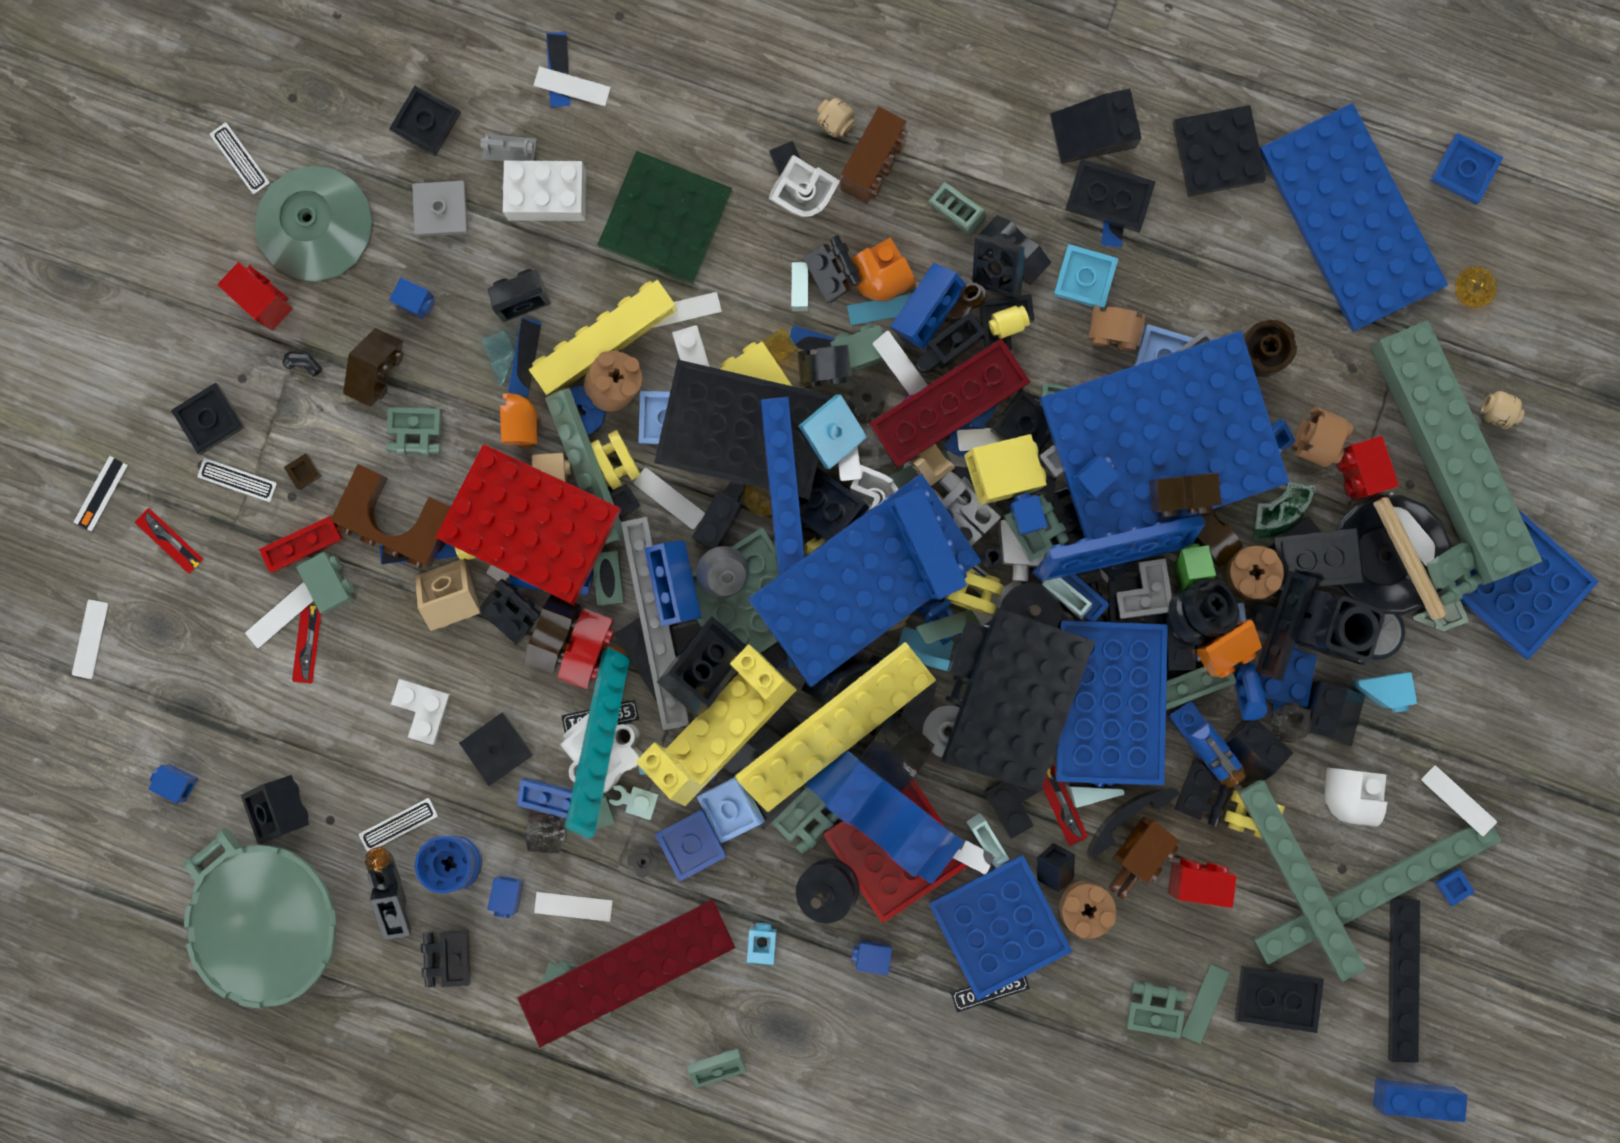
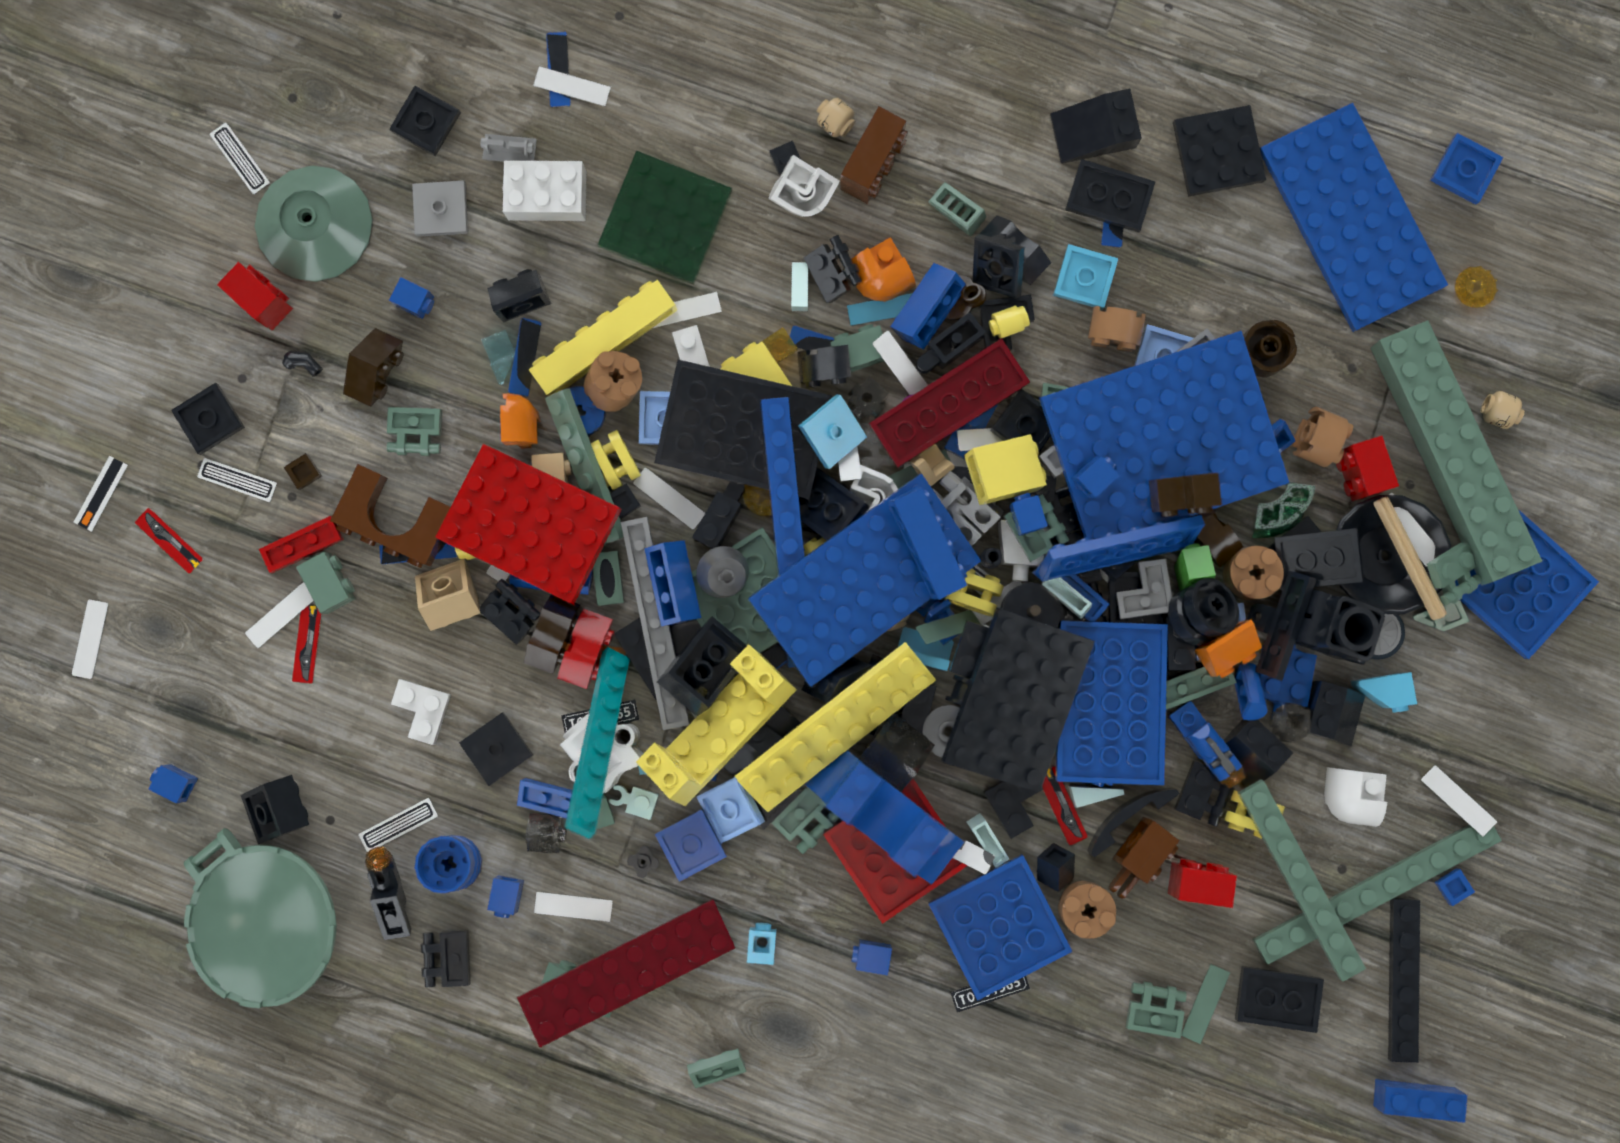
(827, 891): black wheel -> none

